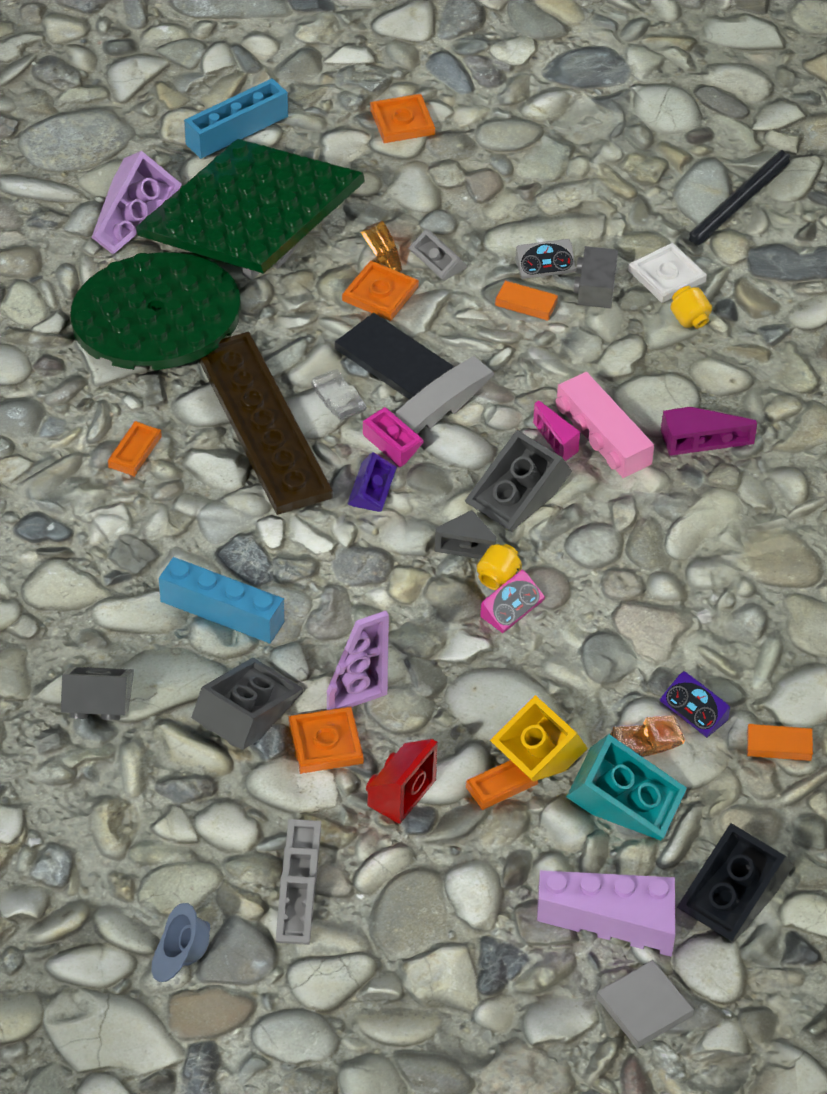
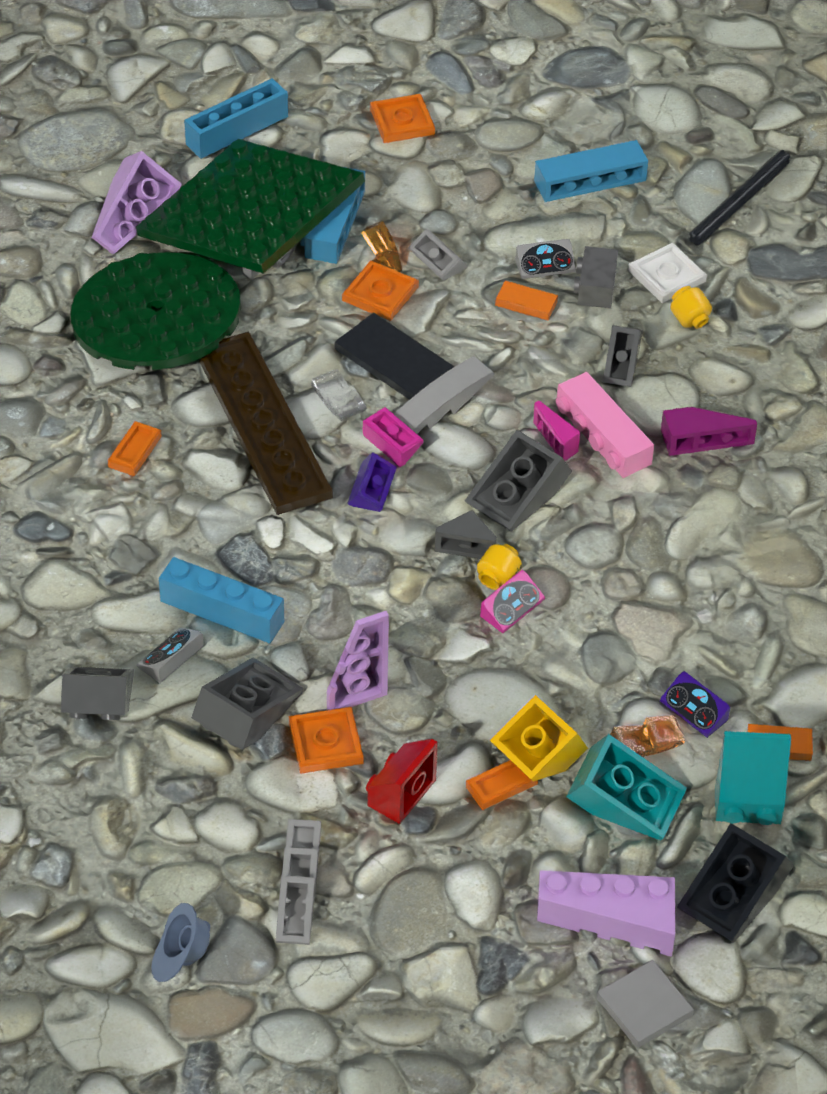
(171, 653): none -> light grey slope
(329, 236): none -> dark azure brick
(590, 170): none -> dark azure brick
(622, 355): none -> dark grey slope
(752, 777): none -> teal slope

